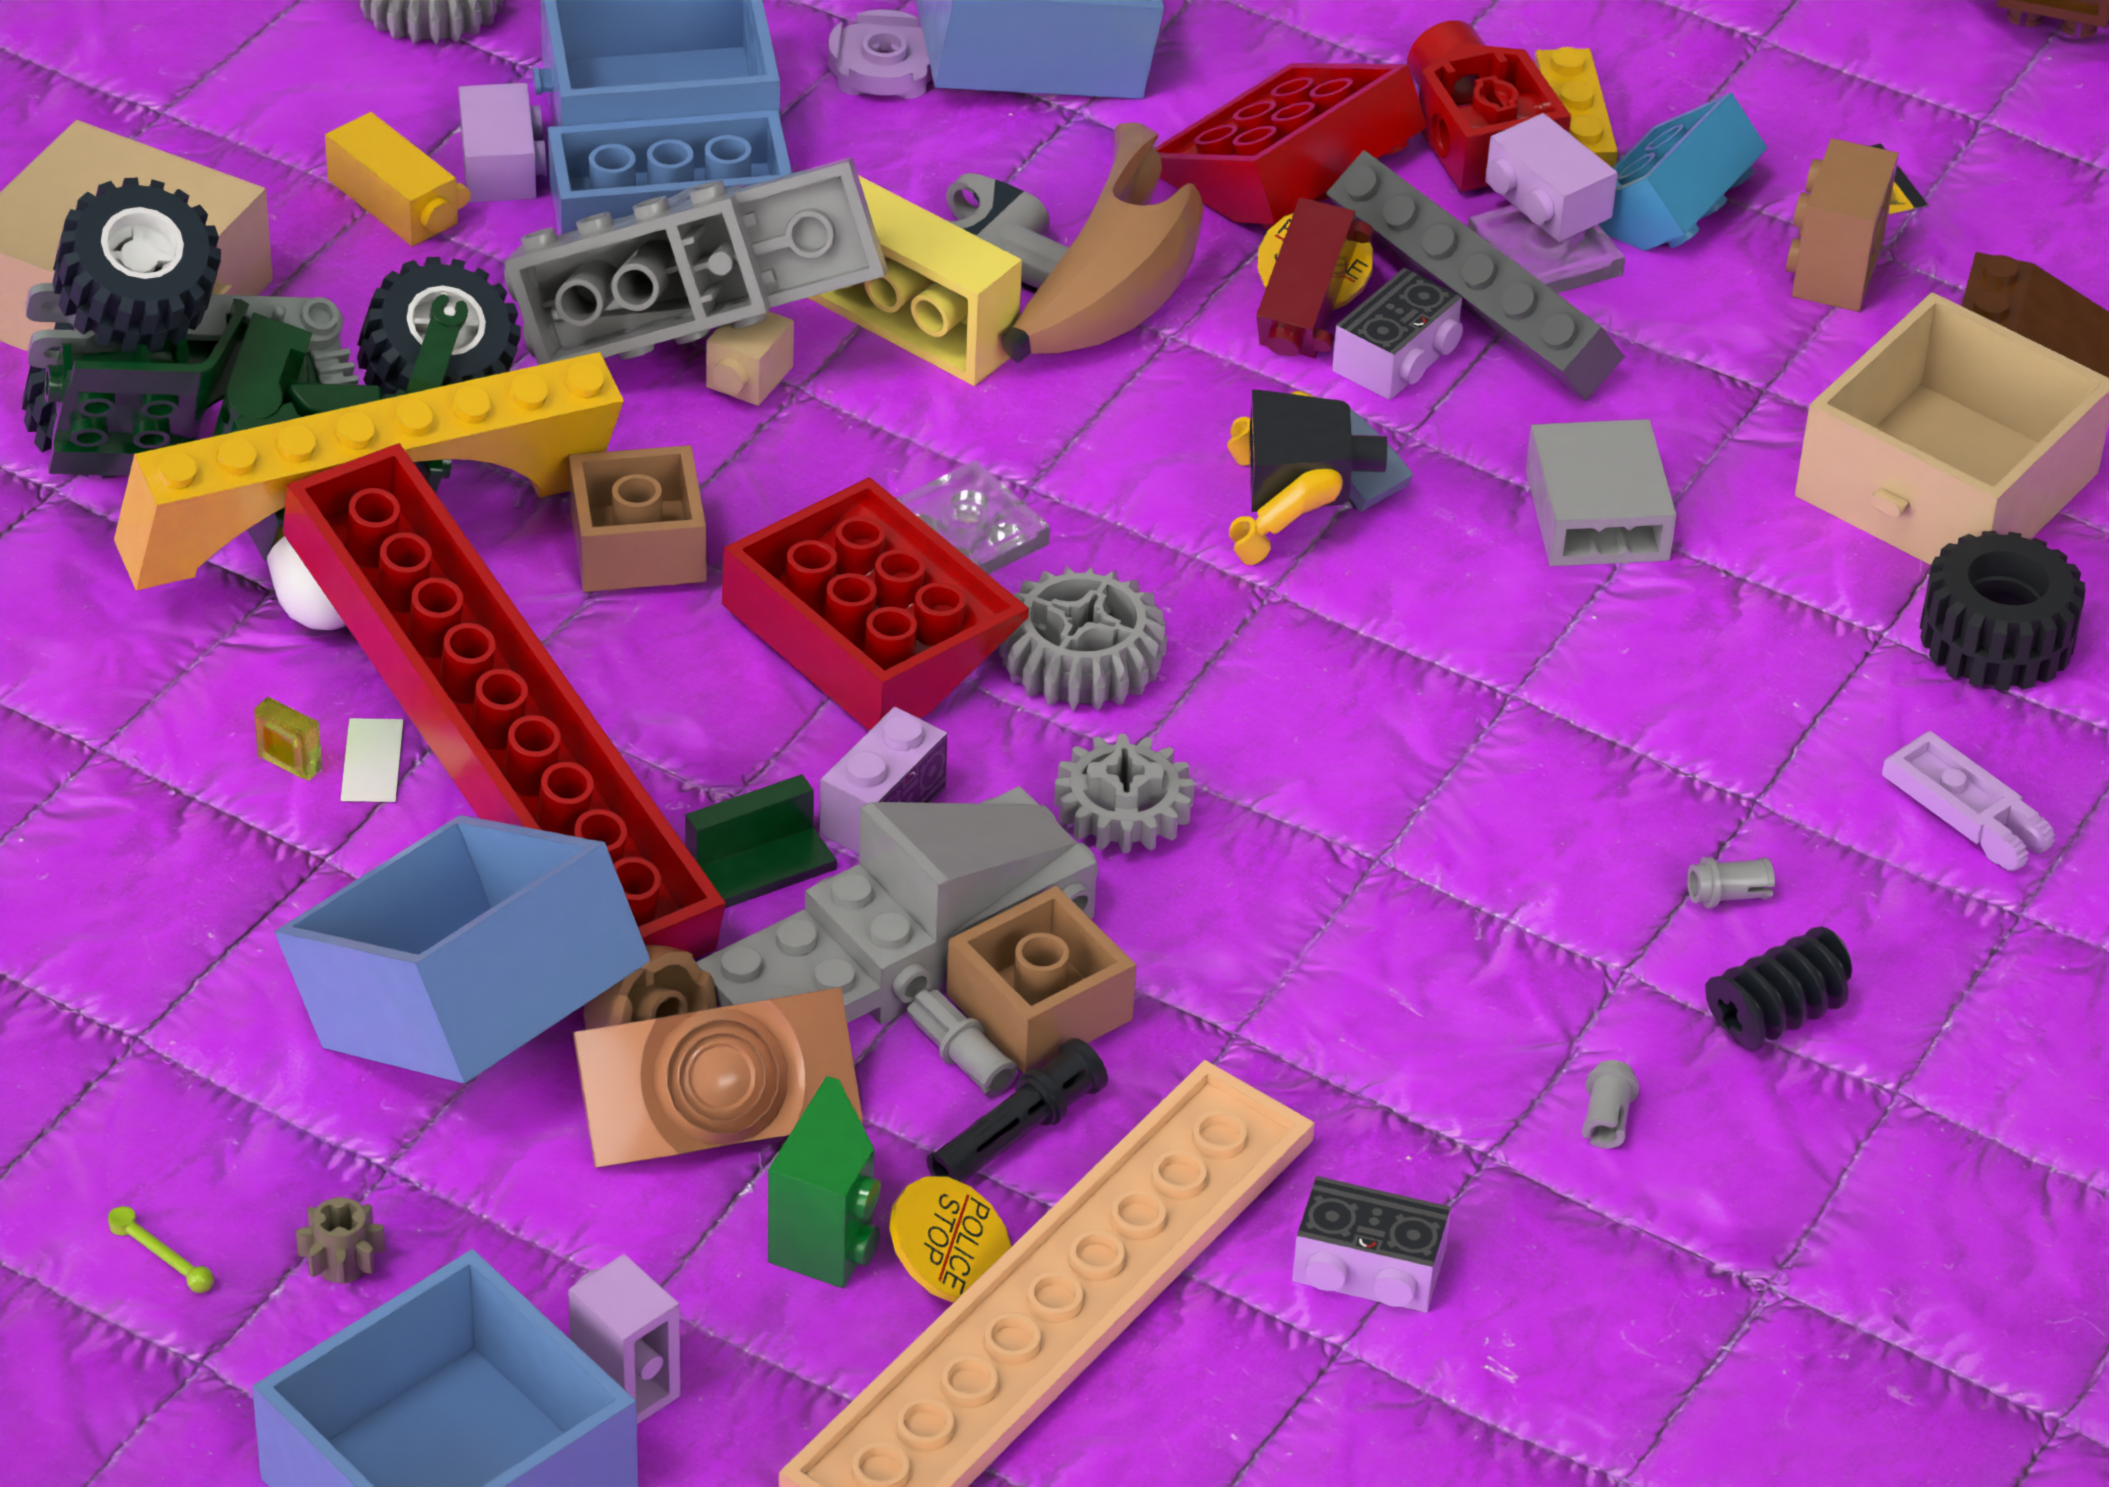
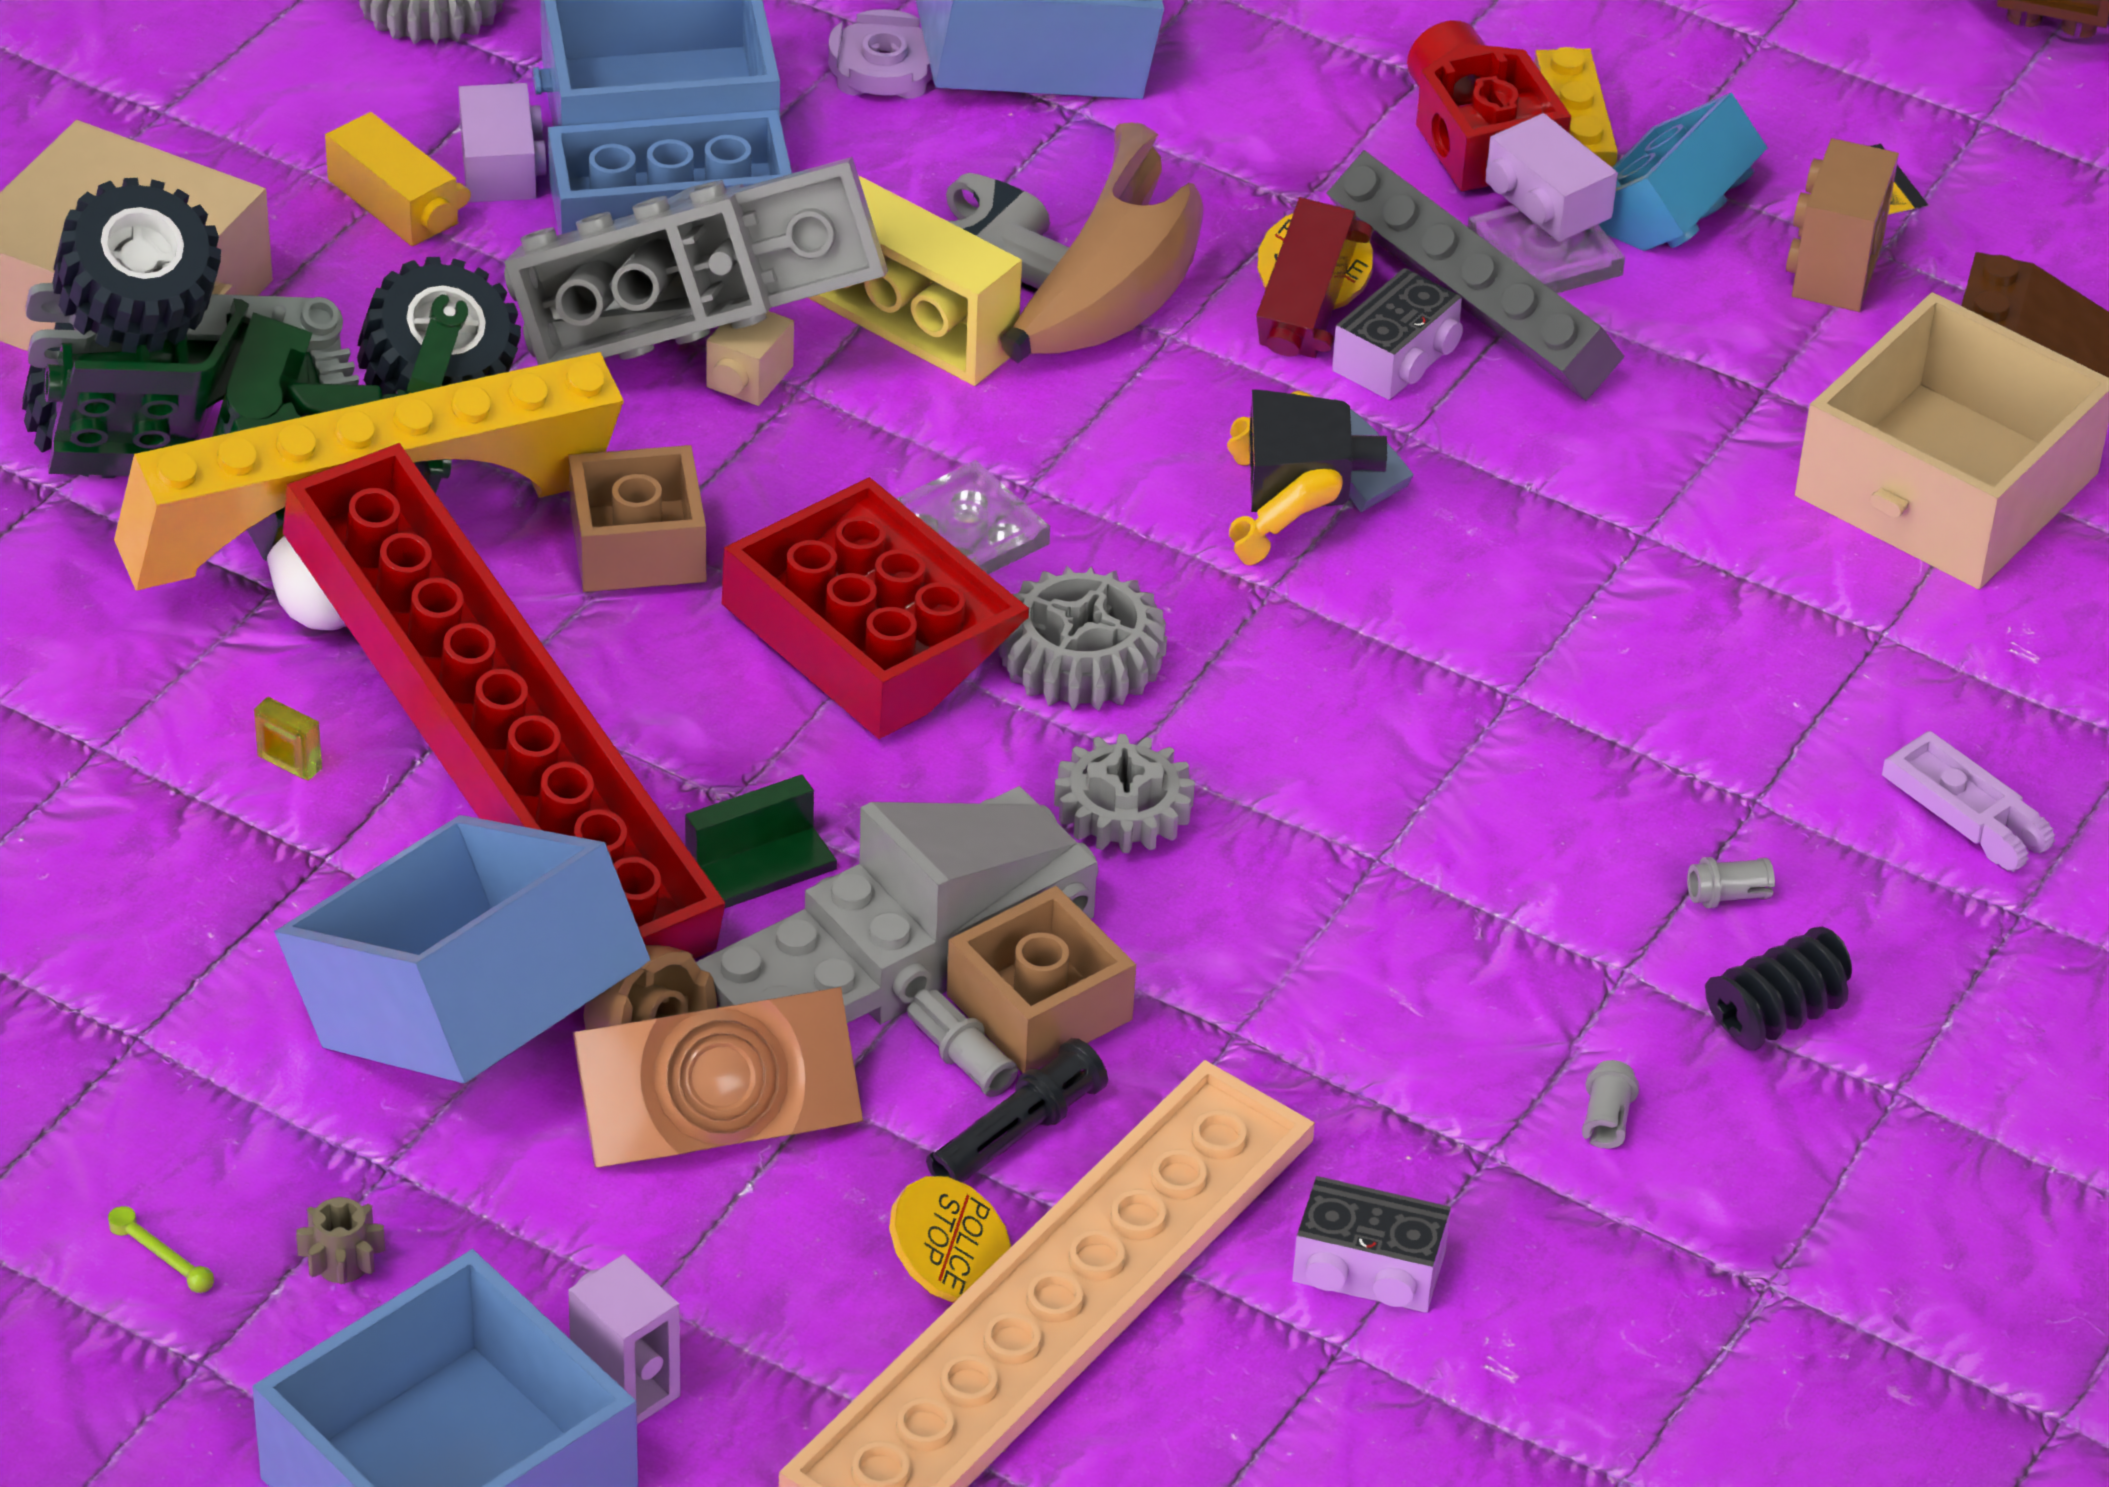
(372, 760): white sticker -> none
(824, 1192): green slope -> none
(892, 763): lavender brick -> none
(1293, 137): red slope -> none
(1600, 492): light grey brick -> none
(2002, 610): black tyre -> none

